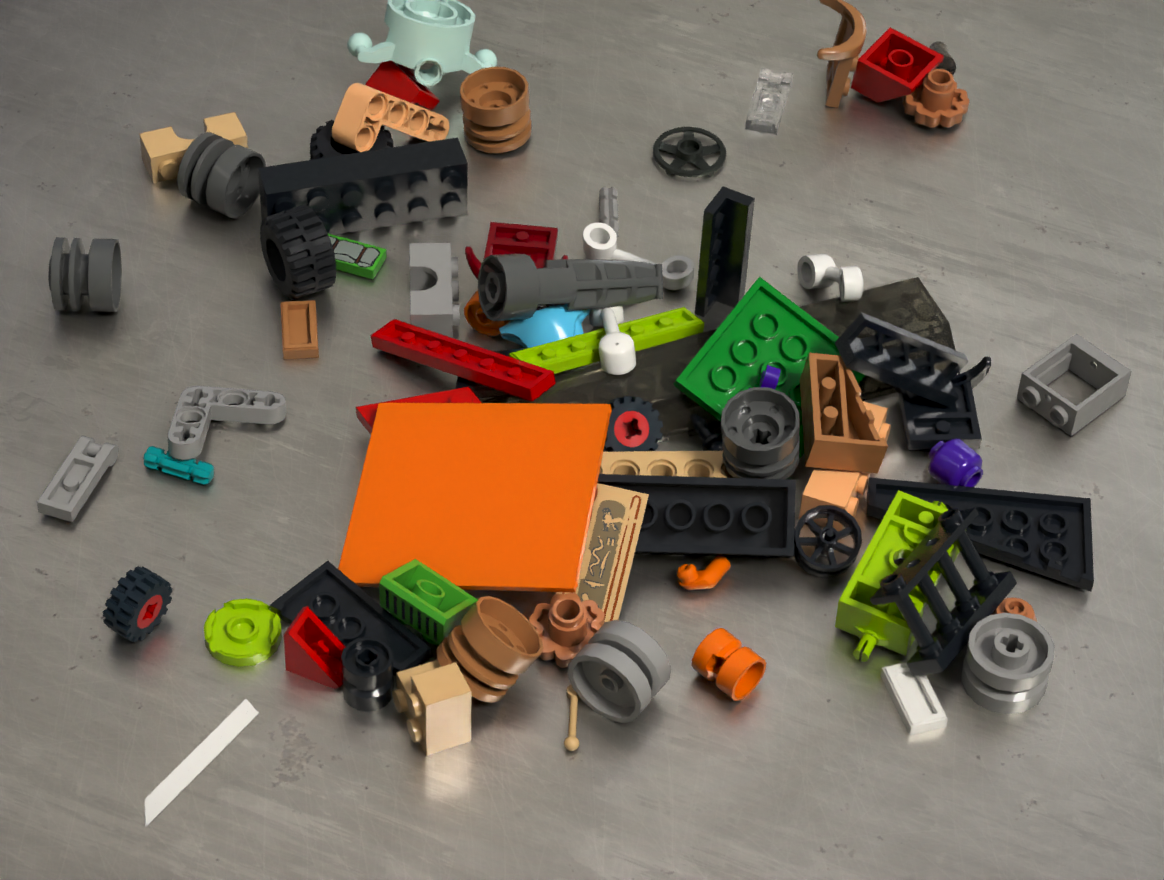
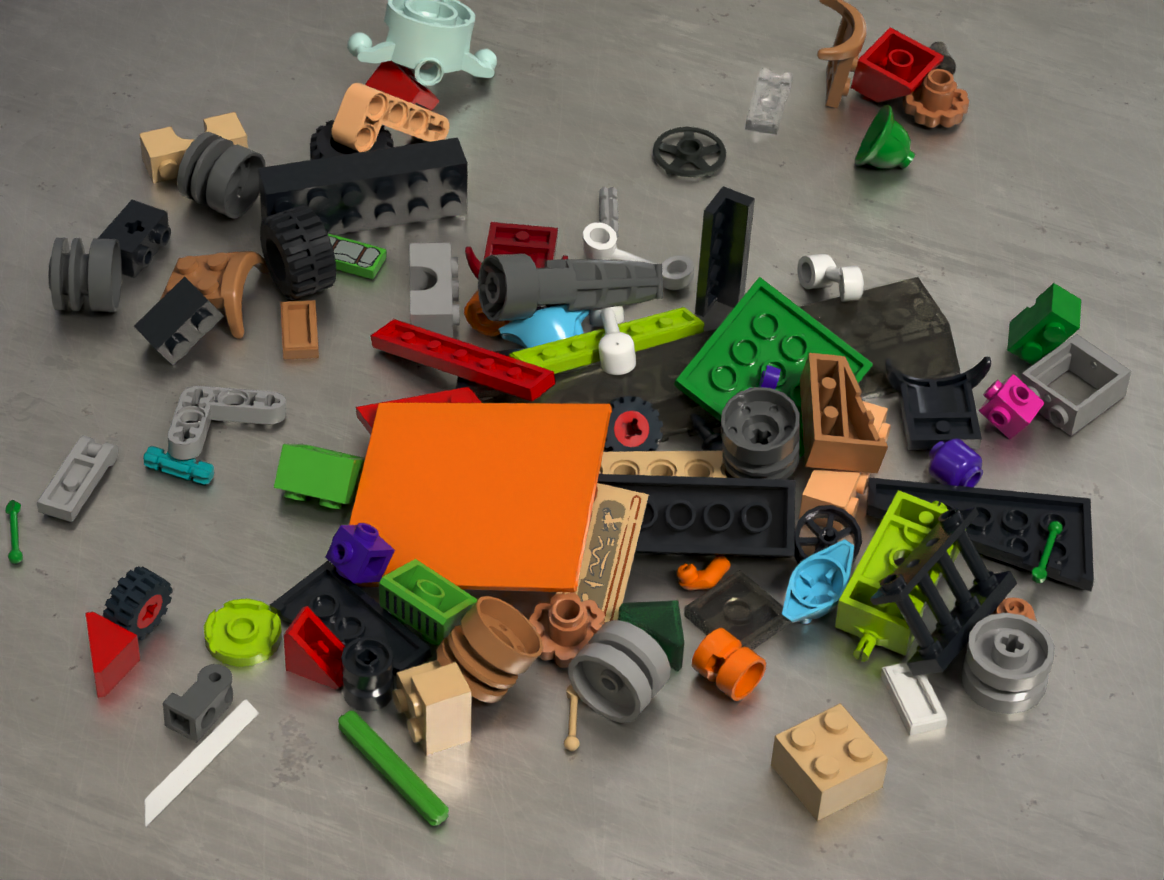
(15, 555): none -> green hinge
(112, 652): none -> red slope
(140, 235): none -> black brick
(178, 321): none -> black brick
(201, 704): none -> dark grey leg
(220, 280): none -> medium nougat piece
(318, 474): none -> bright green slope
(359, 553): none -> dark purple brick
(393, 768): none -> bright green axle
(496, 109): medium nougat wheel -> none
(661, 622): none -> clear green slope
(740, 609): none -> clear smoke tile
(818, 583): none -> medium azure hat
(829, 762): none -> tan brick
(885, 143): none -> green hat
(894, 365): black fence -> none
(1010, 405): none -> dark pink brick
(1039, 573): none -> green hinge
(1044, 325): none -> green brick

